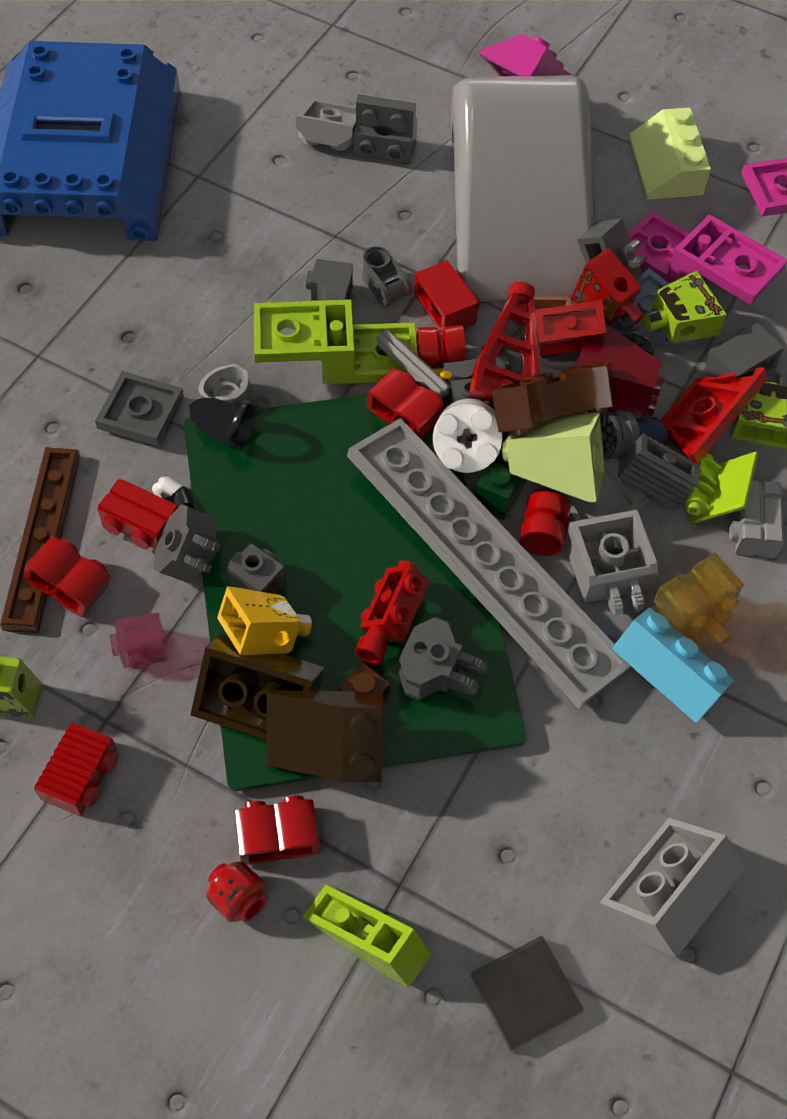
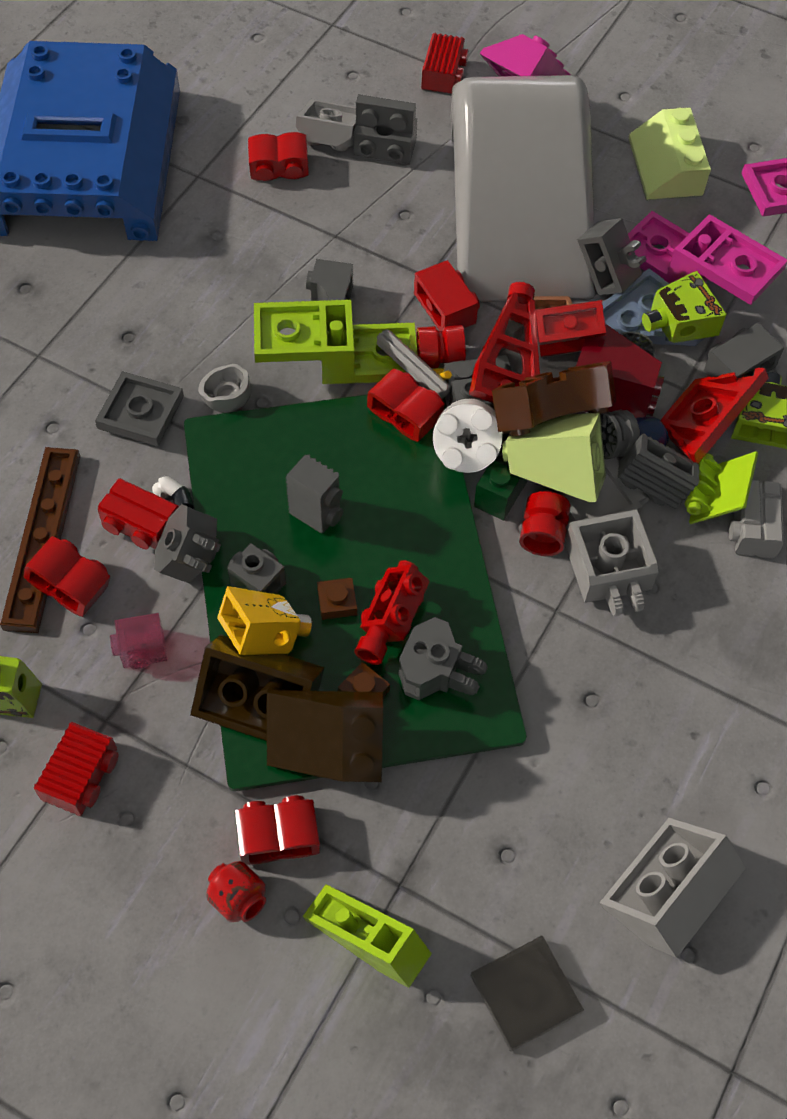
(224, 419): black piece -> none
(278, 156): none -> red brick
(314, 494): none -> dark grey brick
(337, 598): none -> reddish brown plate
(384, 276): dark grey piece -> none
(443, 63): none -> red brick
(490, 562): light grey plate -> none
(611, 282): red torso -> none
(673, 664): medium azure brick -> none
(700, 600): clear yellow brick -> none

